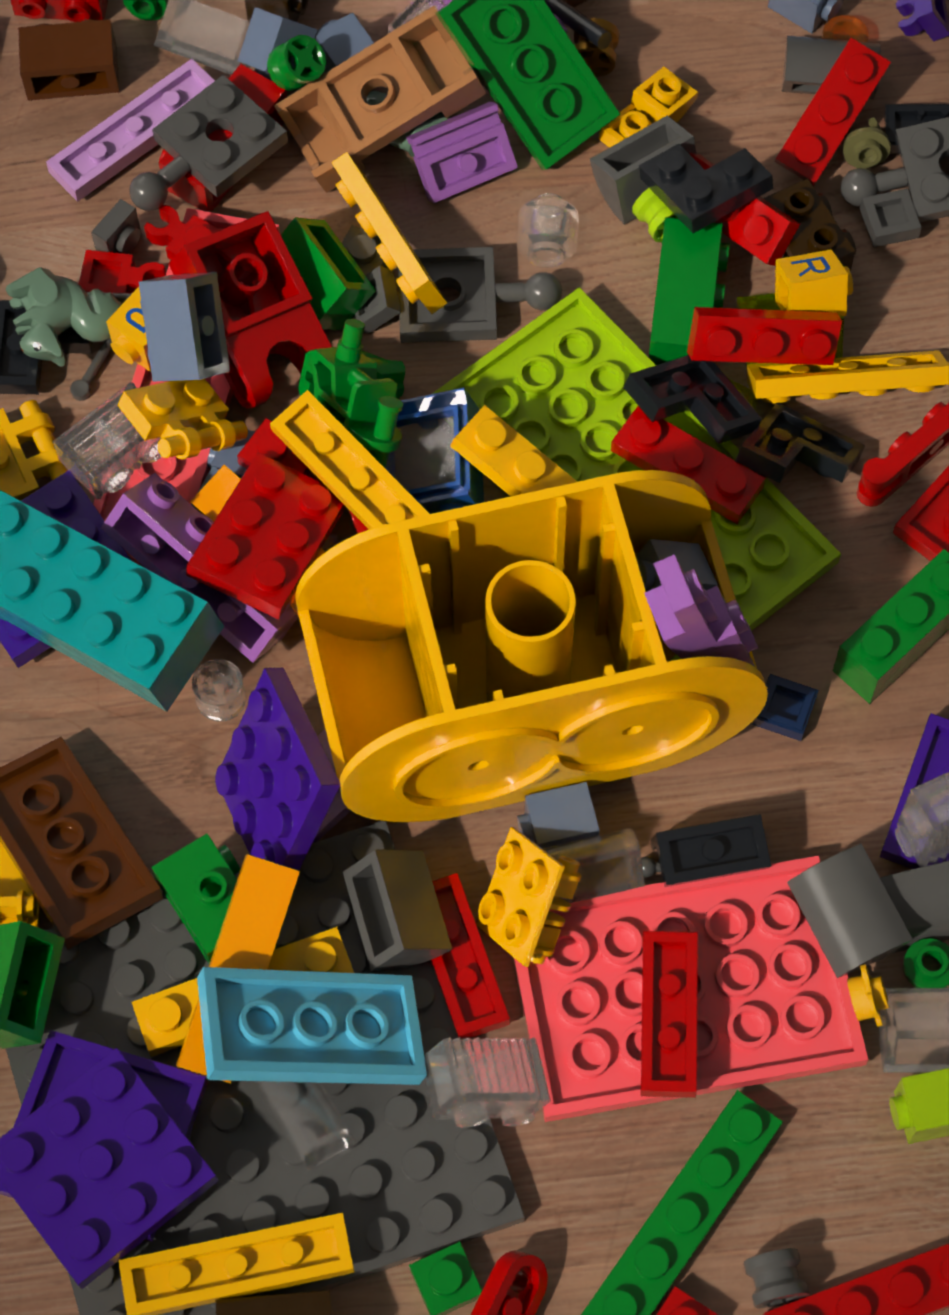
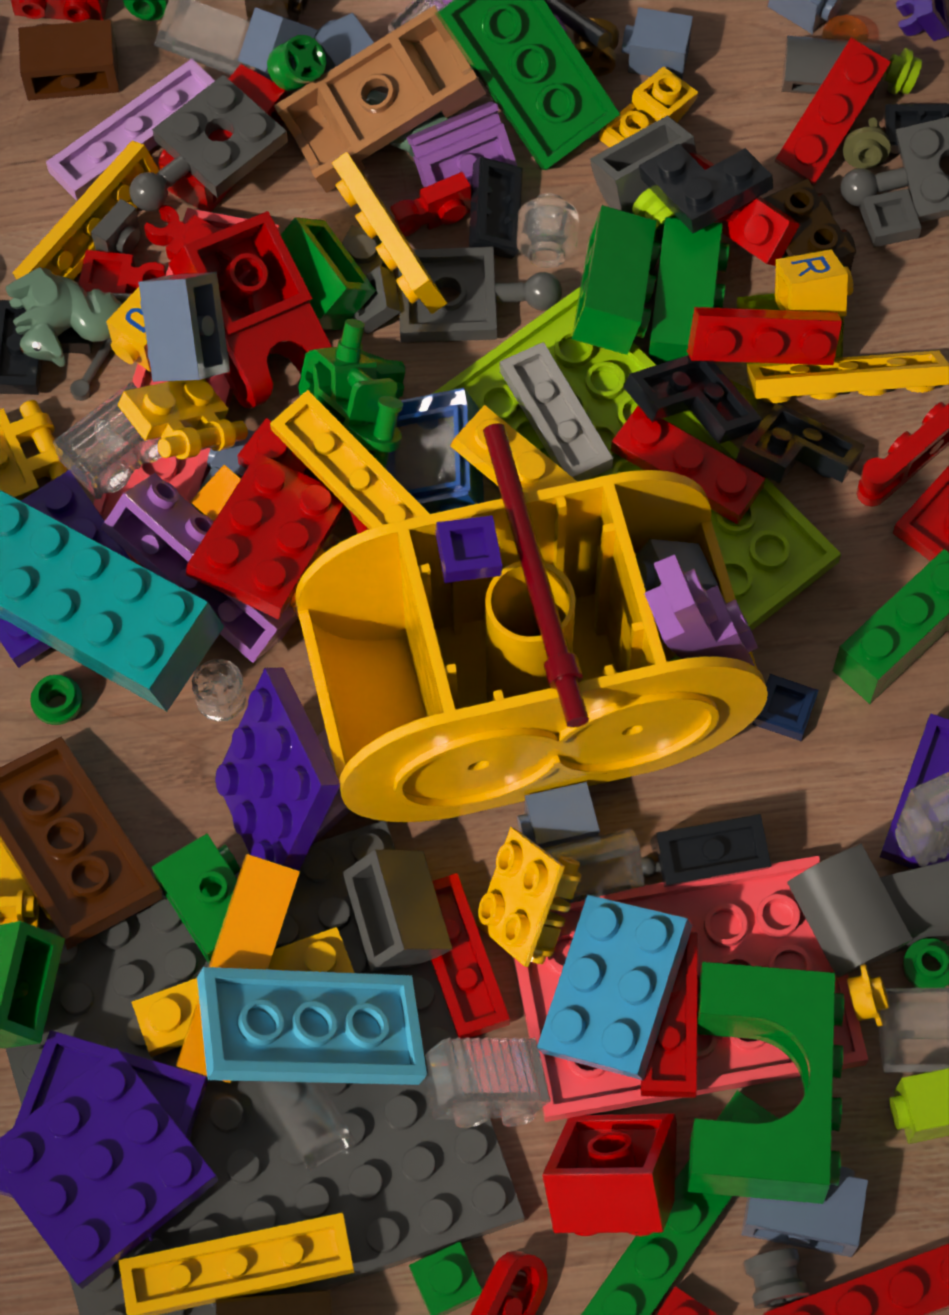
(51, 687): none -> green plate
(66, 243): none -> yellow plate
(437, 205): none -> red plate
(468, 549): none -> dark purple tile
(495, 206): none -> black plate
(555, 413): none -> light grey plate
(561, 666): none -> dark red bar
(612, 1174): none -> red slope
(615, 986): none -> dark azure plate
(616, 281): none -> green brick
(657, 41): none -> sand blue brick
(792, 1154): none -> green arch
(814, 1226): none -> sand blue brick
(902, 72): none -> lime plate

